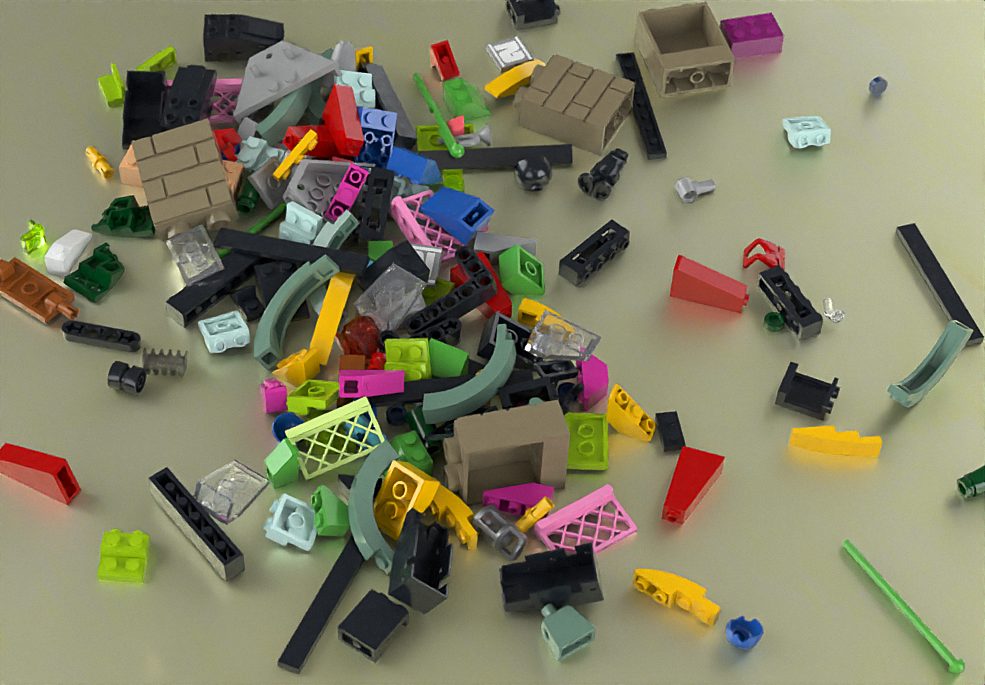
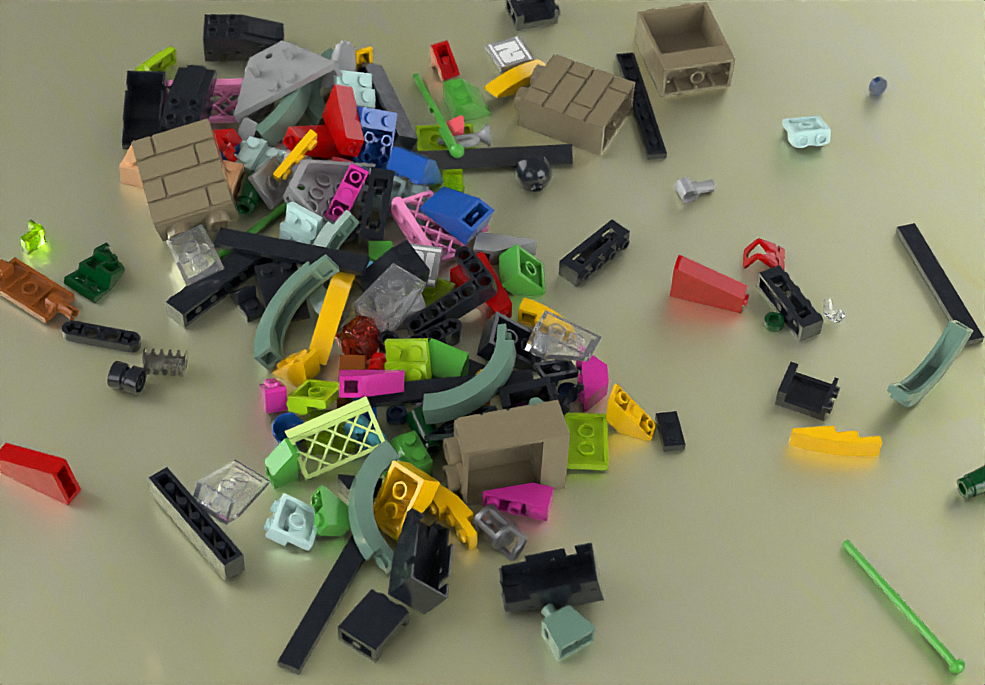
(66, 252): white slope -> none
(99, 162): yellow pin -> none
(112, 87): lime panel -> none
(124, 556): lime plate -> none
(125, 219): dark green slope -> none
(224, 332): light aqua plate -> none
(534, 514): yellow pin -> none
(578, 510): bright pink fence -> none
(606, 173): black piece -> none
(671, 588): yellow slope -> none
(691, 481): red slope -> none
(744, 633): blue hair -> none
(752, 35): magenta brick -> none

